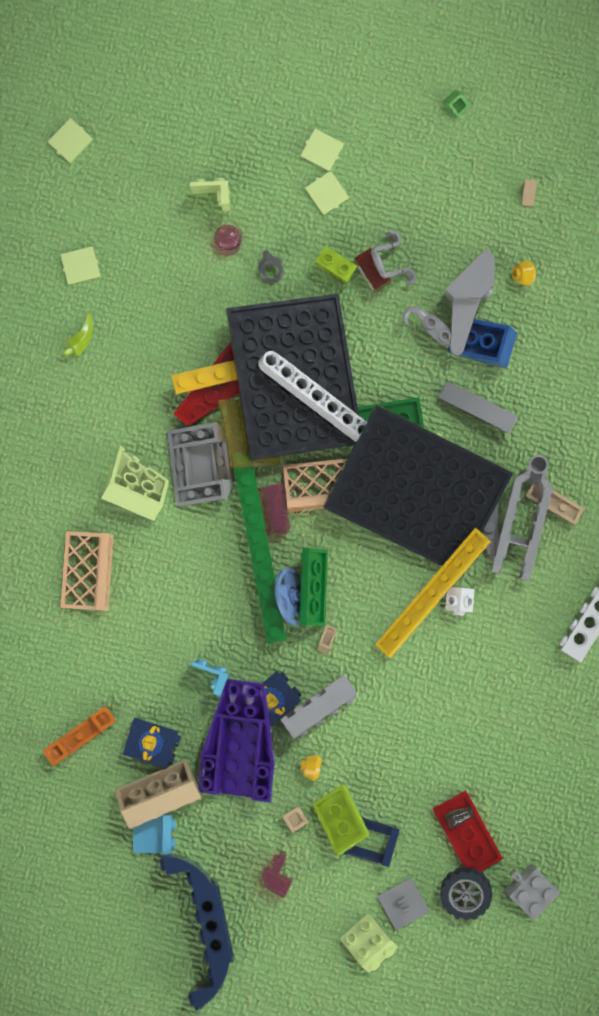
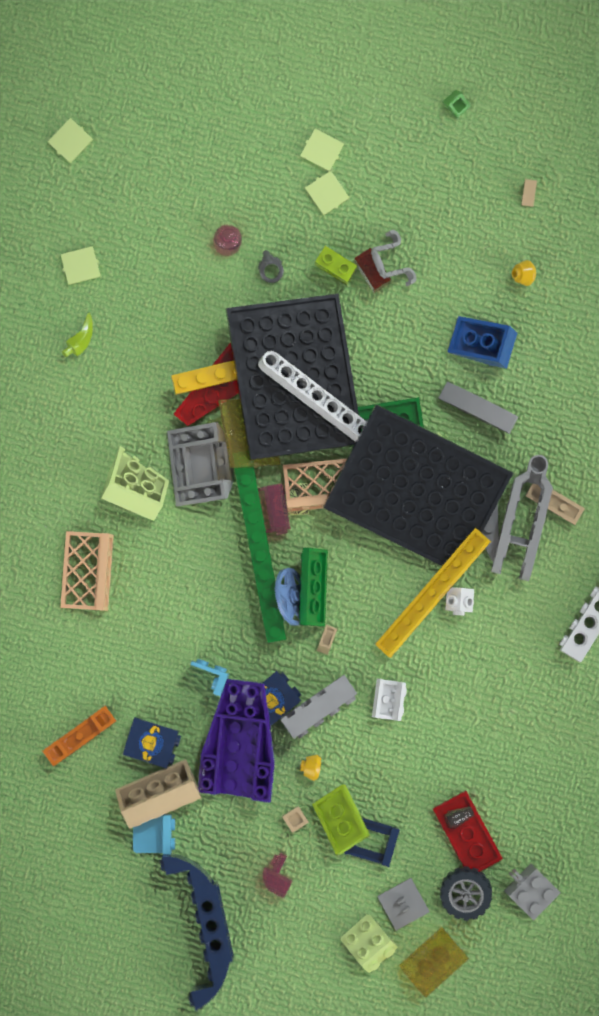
(217, 186): yellowish green bracket -> none
(389, 699): none -> white bracket
(433, 962): none -> clear yellow slope
(465, 294): light grey slope -> none

